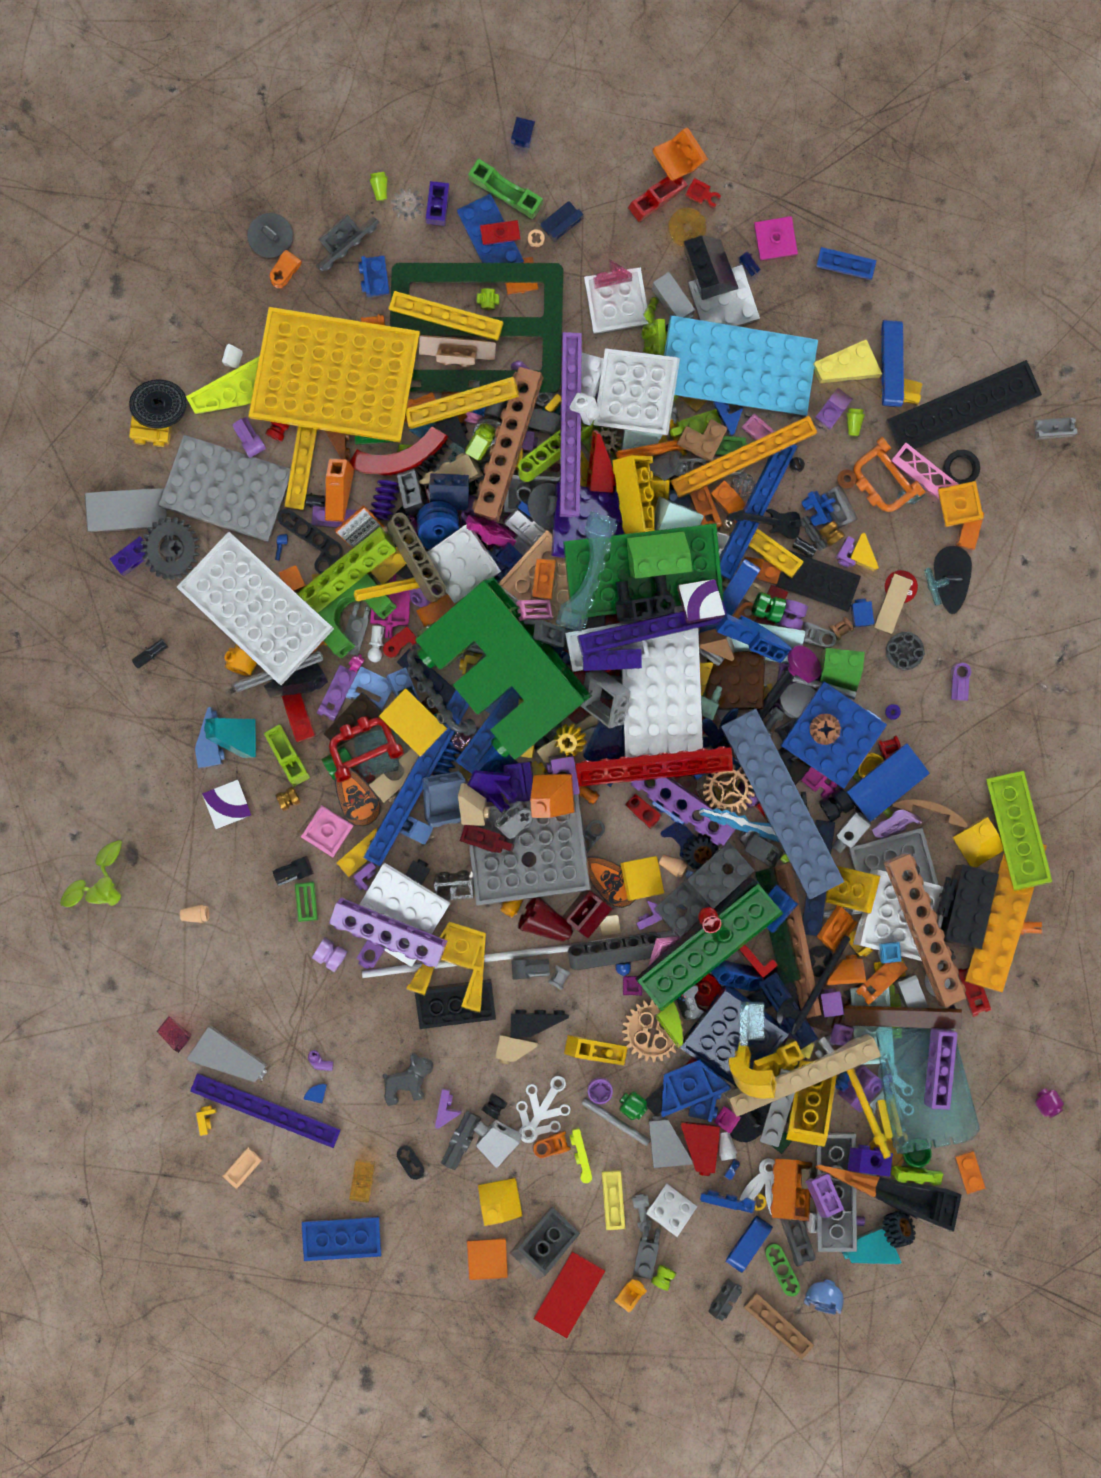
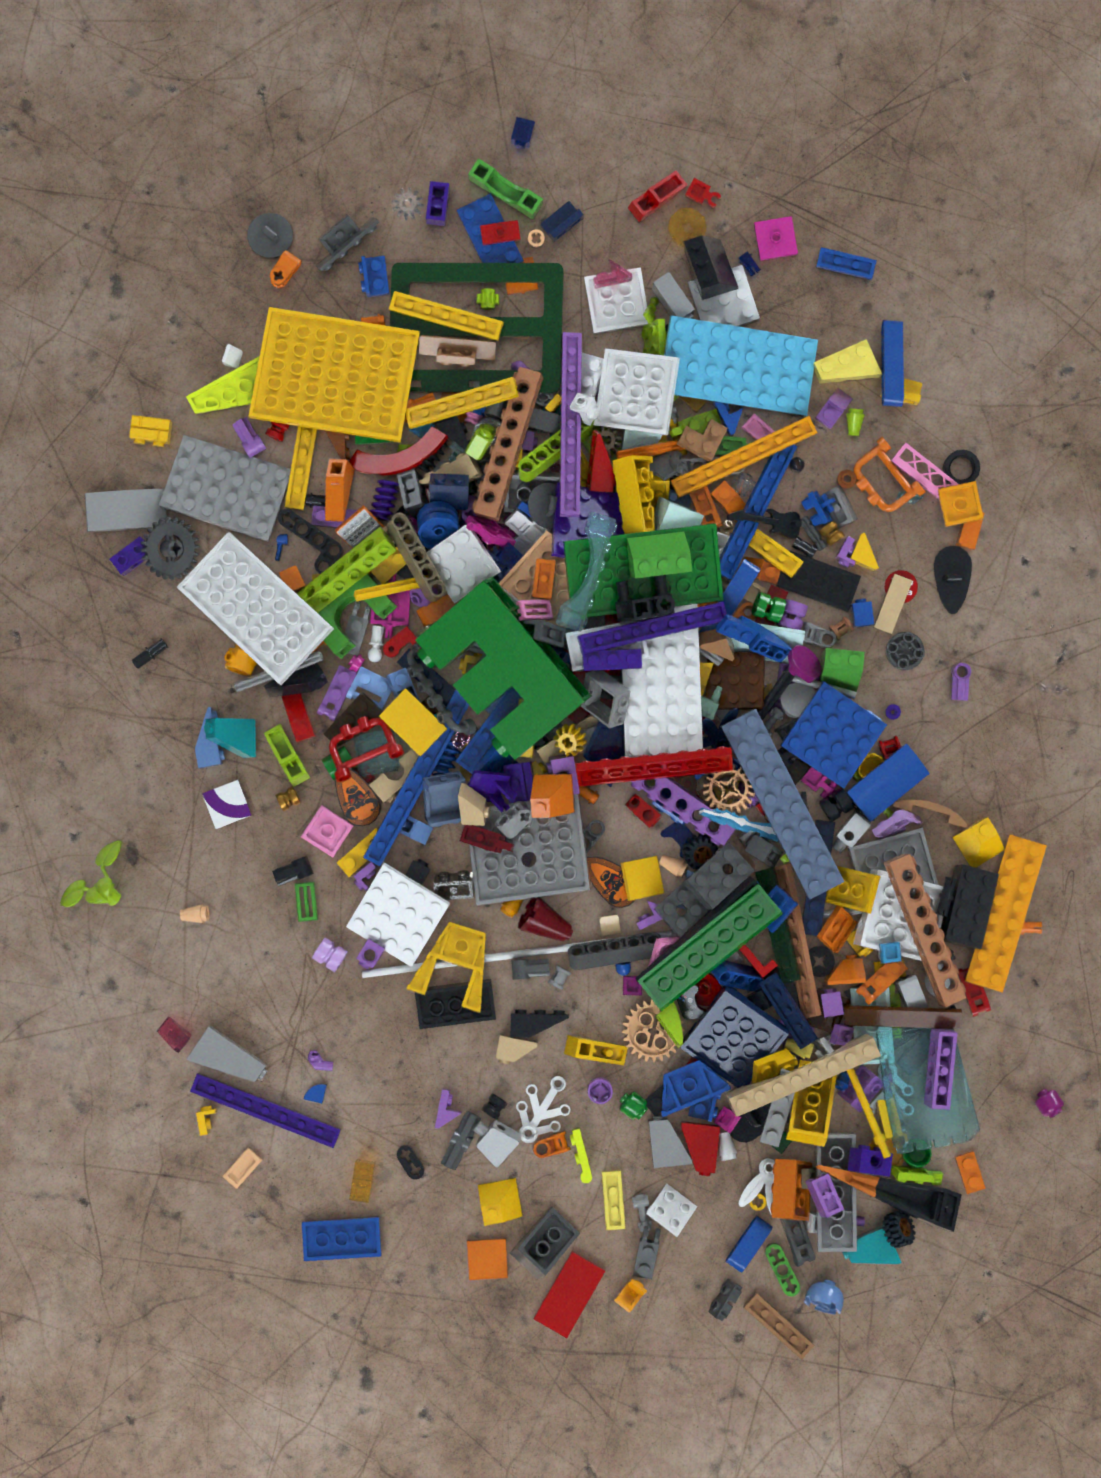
(163, 415): black piece -> none
(379, 185): lime cone -> none
(397, 929): medium lavender brick -> none
(409, 1080): dark grey animal -> none
(587, 913): dark red slope -> none
(616, 1122): light grey bar -> none
(663, 1277): lime wheel -> none
(680, 155): orange bracket -> none
(700, 601): tile -> none
(709, 920): red wheel -> none
(729, 1201): blue hinge -> none
(730, 1171): blue tile -> none
(751, 1022): clear light blue panel -> none
(751, 1082): yellow arch -> none
(786, 1009): black piece -> none
(790, 1053): yellow slope -> none
(818, 723): nougat gear -> none
(933, 586): clear light blue piece -> none
(964, 407): black plate -> none
(1019, 830): lime plate -> none
(1055, 428): light grey hinge -> none

